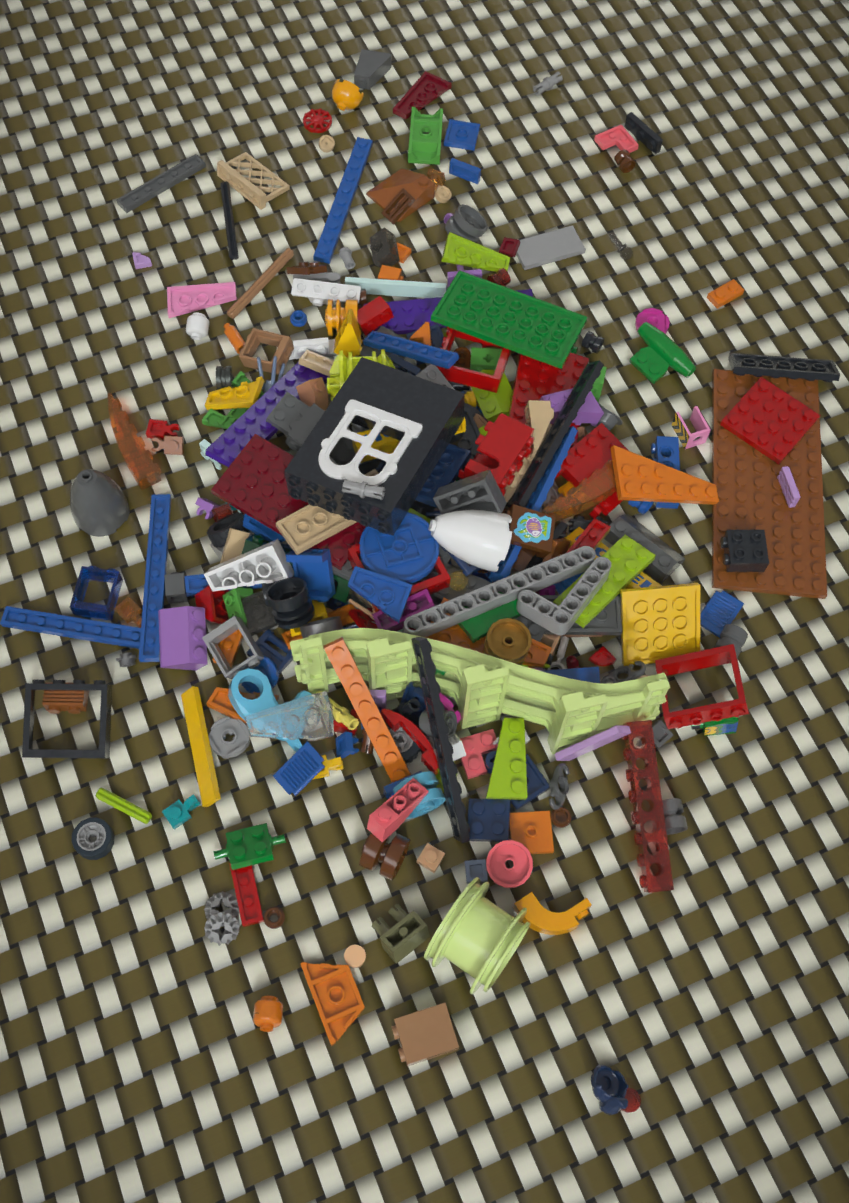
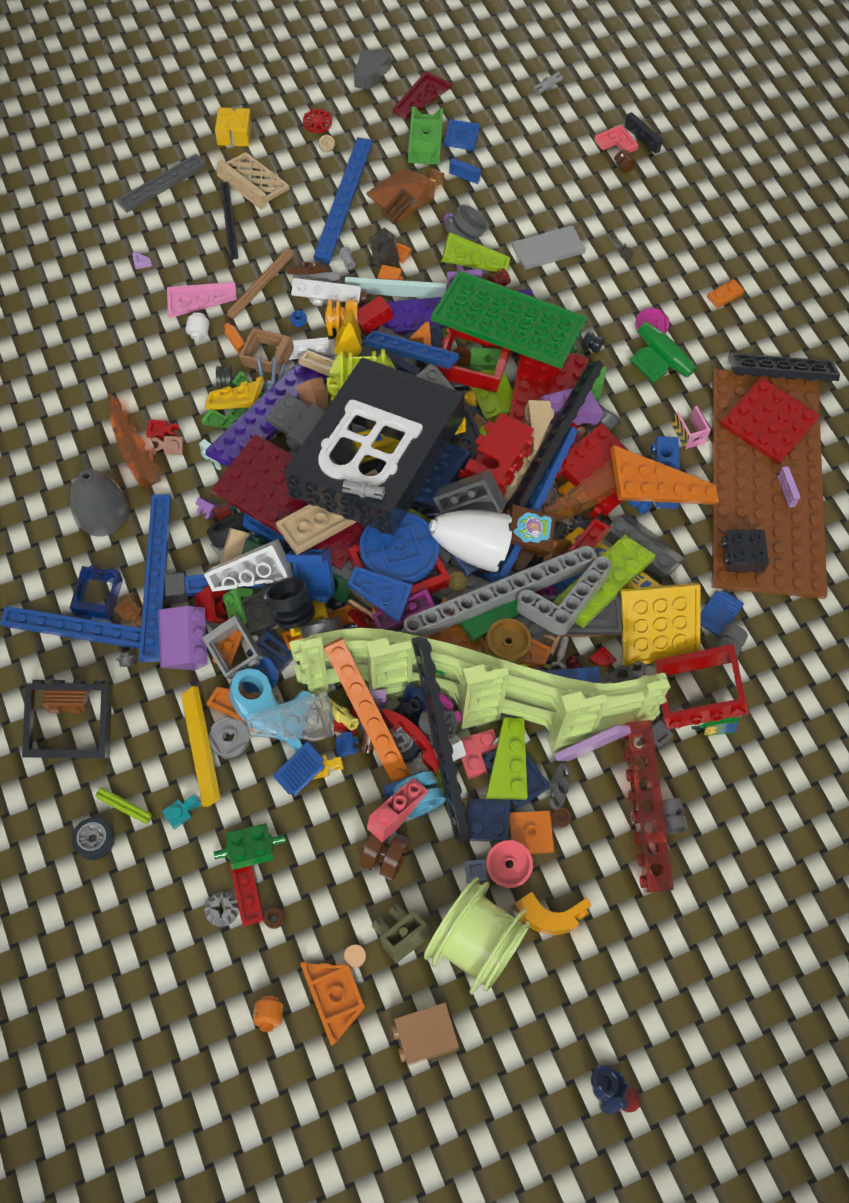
(213, 924): light grey gear -> none
(233, 120): none -> yellow piece
(346, 95): light orange cylinder -> none
(430, 858): light nougat plate -> none
(443, 194): tan tile -> none
(509, 247): dark red tile -> none

